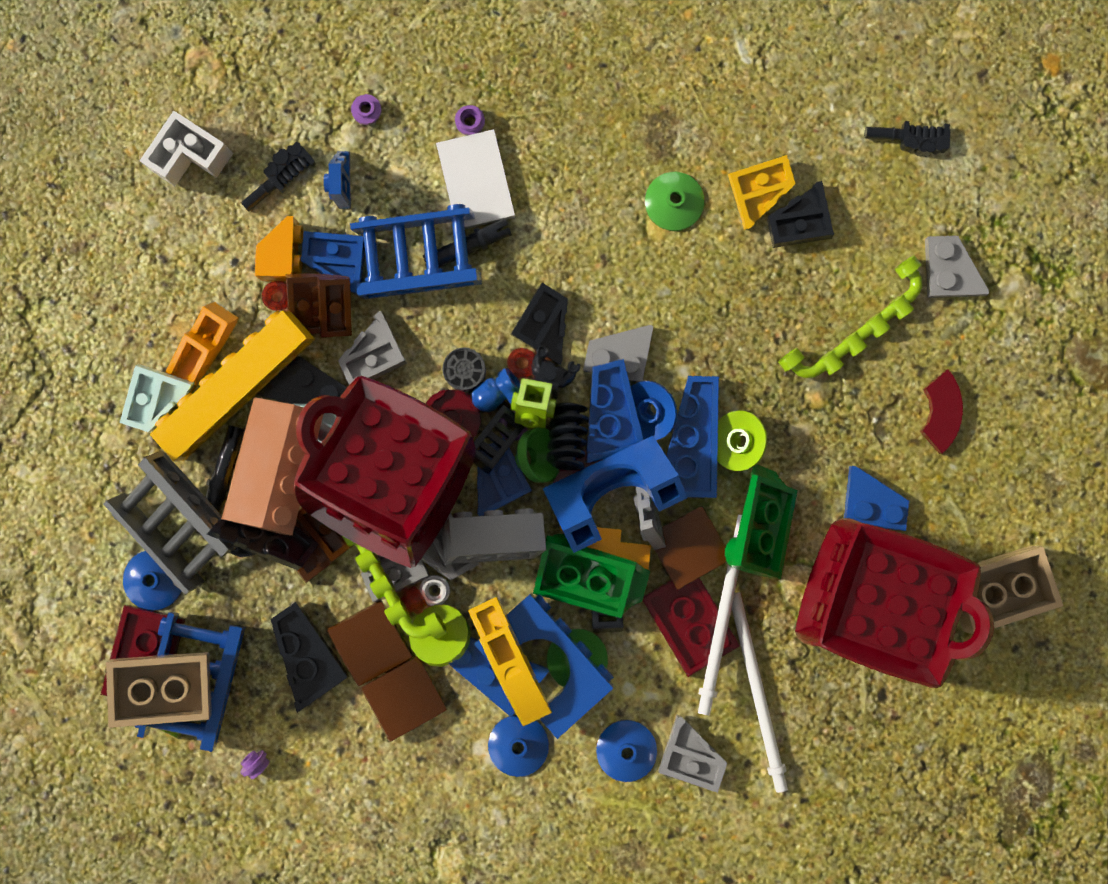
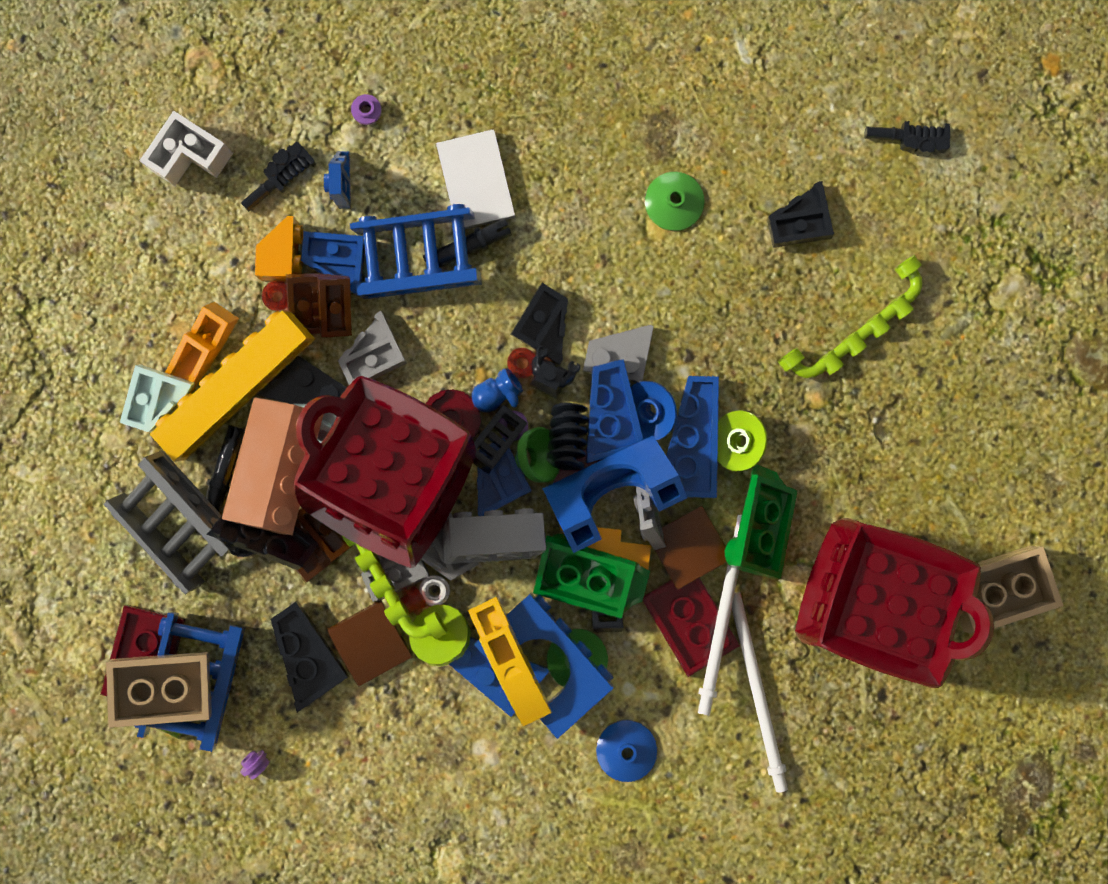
(147, 597): blue dish -> none
(403, 699): reddish brown slope -> none
(464, 369): dark grey wheel -> none
(469, 111): medium lavender plate -> none
(511, 731): blue dish -> none
(533, 403): lime brick -> none
(691, 758): light grey wing -> none
(760, 188): yellow wing -> none
(874, 502): blue wing -> none
(944, 413): dark red tile -> none
(951, 270): light grey wing -> none

